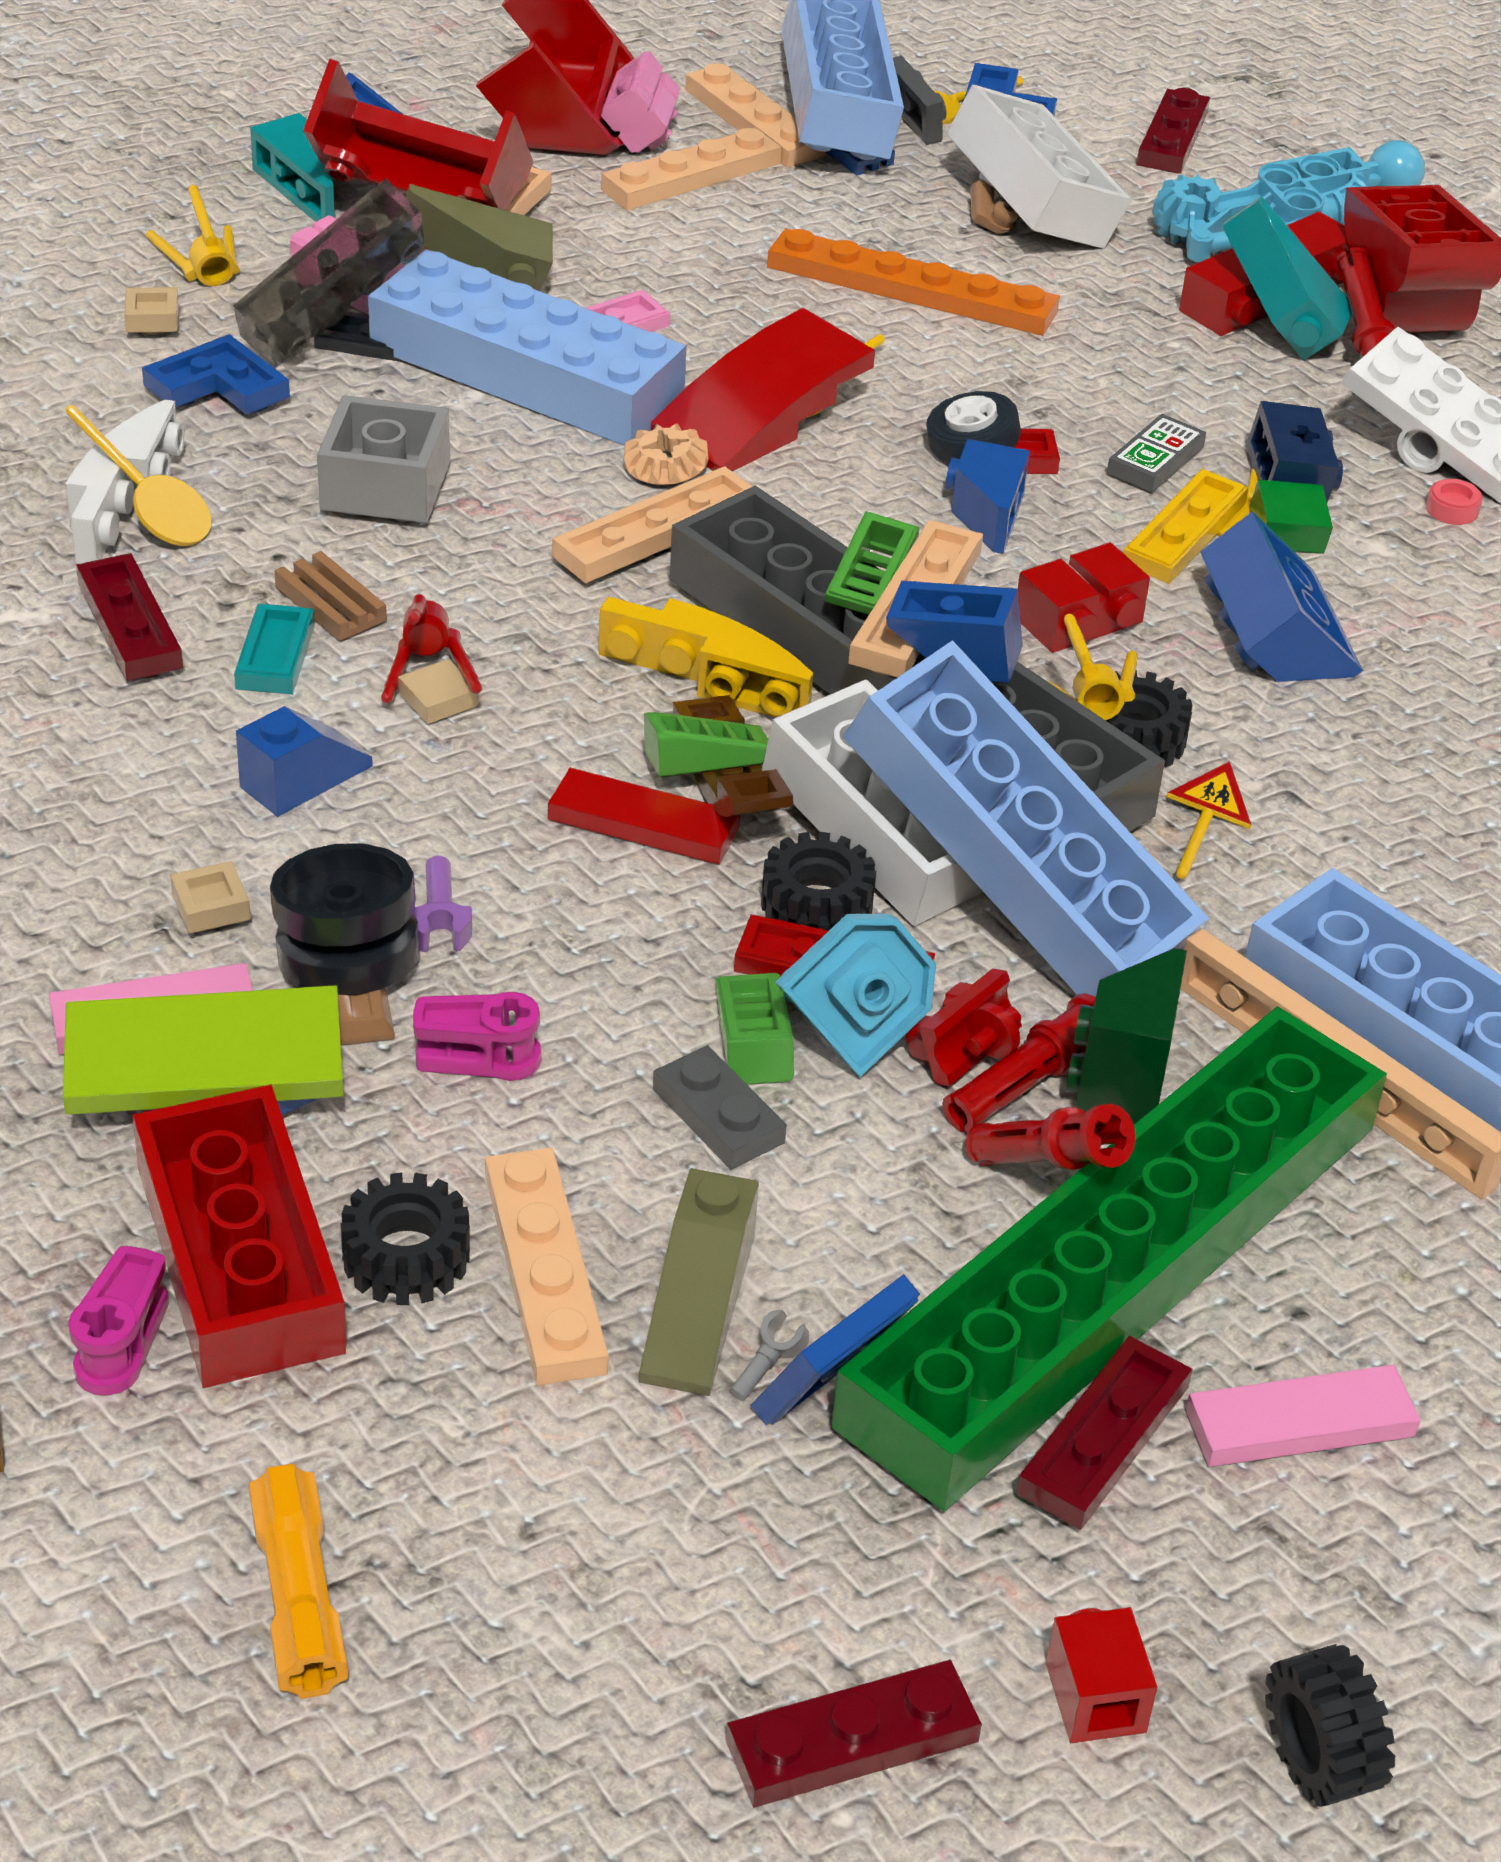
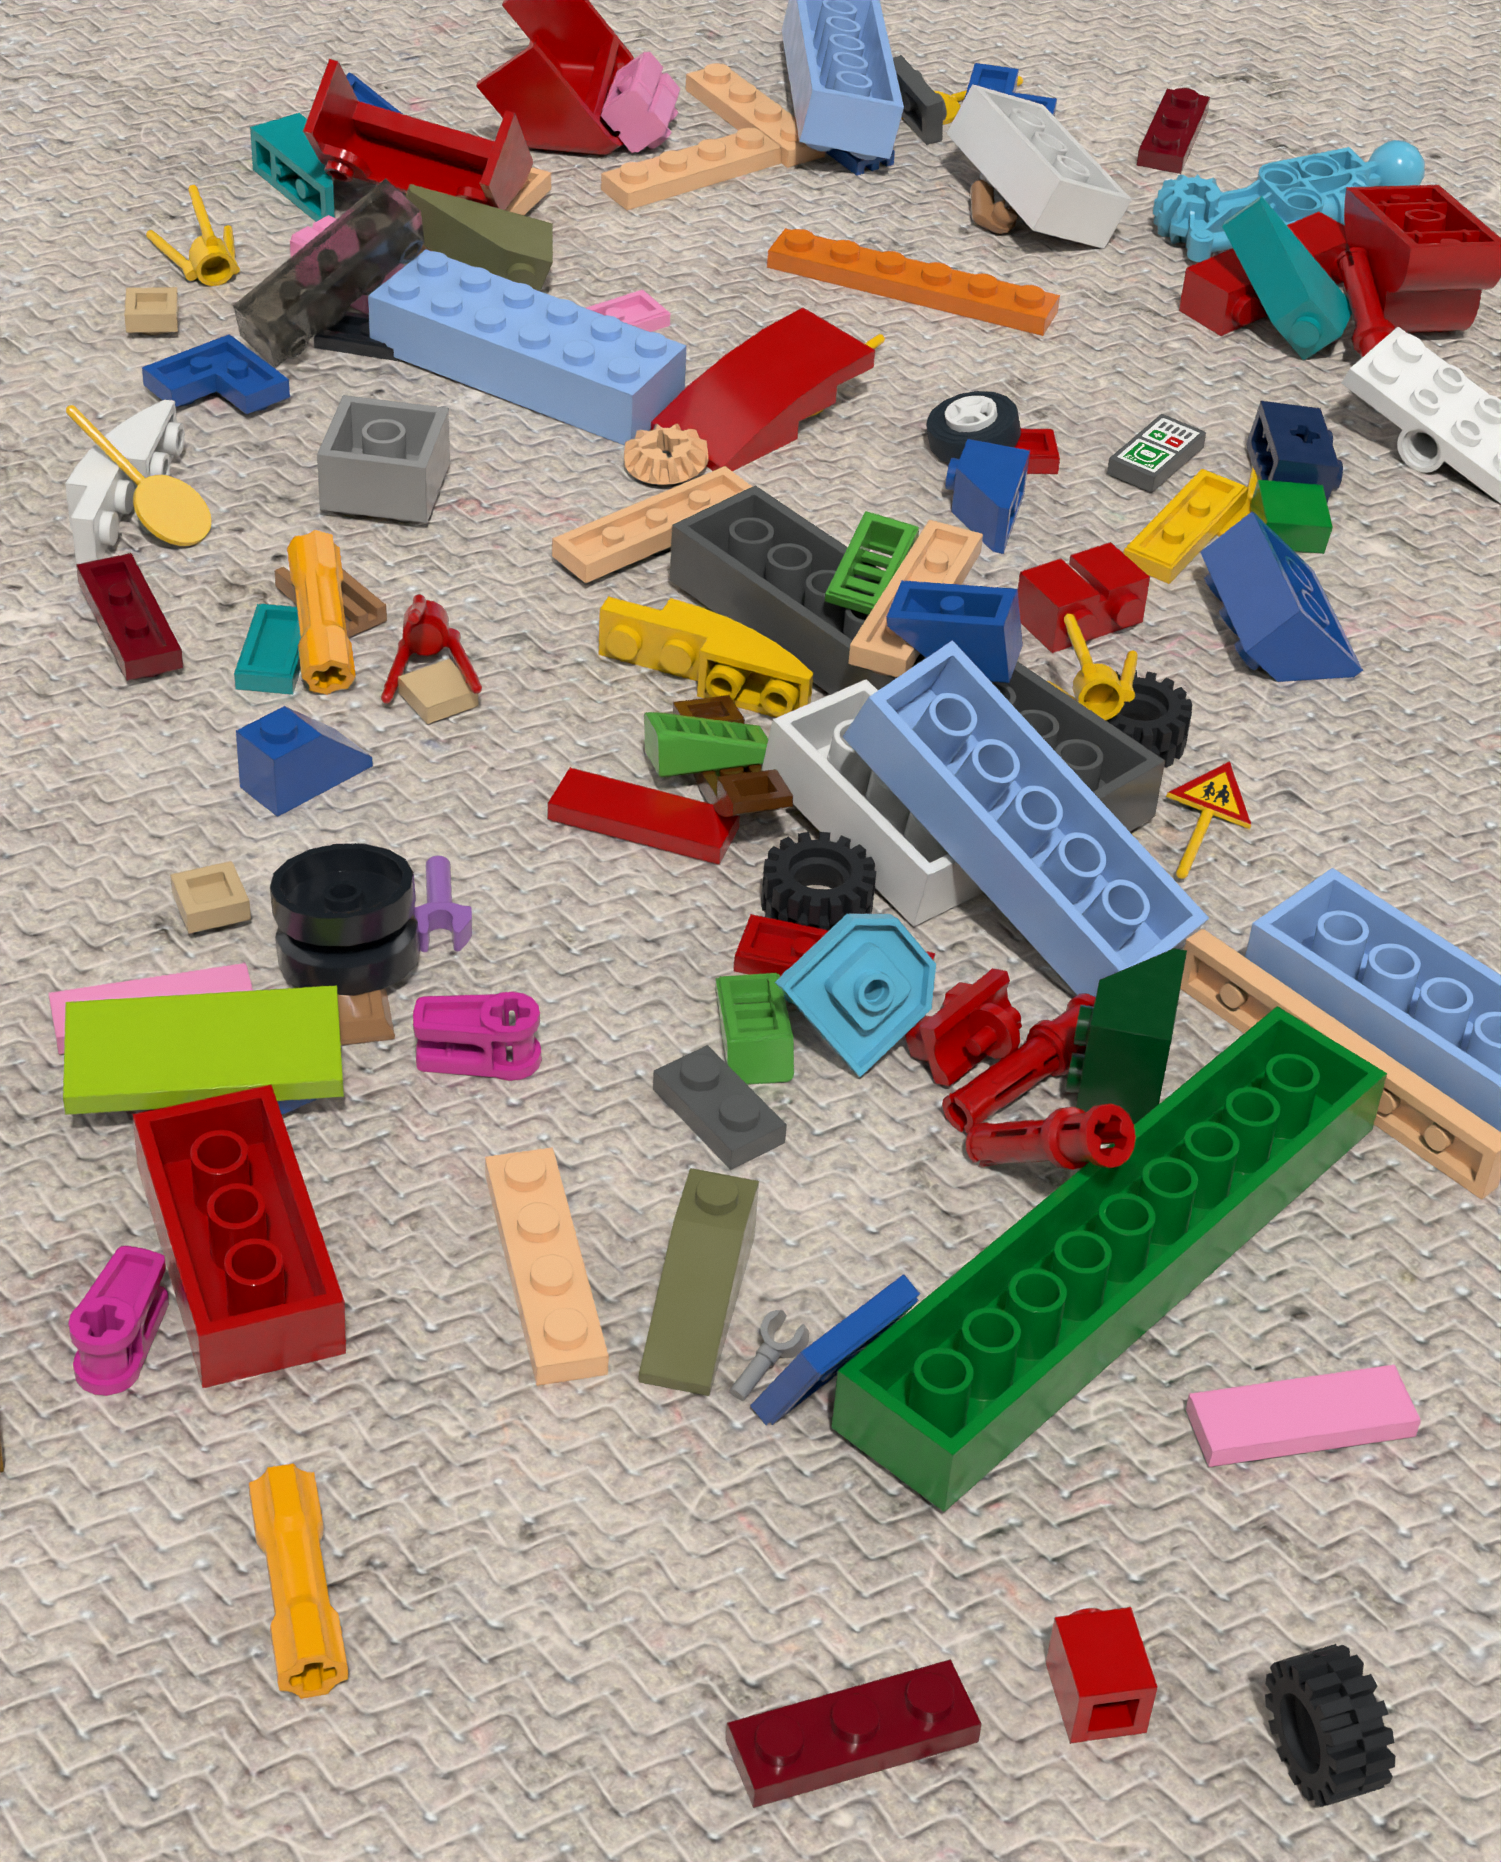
(324, 642): none -> light orange axle
(411, 1267): black tyre -> none
(1104, 1432): dark red plate -> none
(1454, 501): coral tile -> none

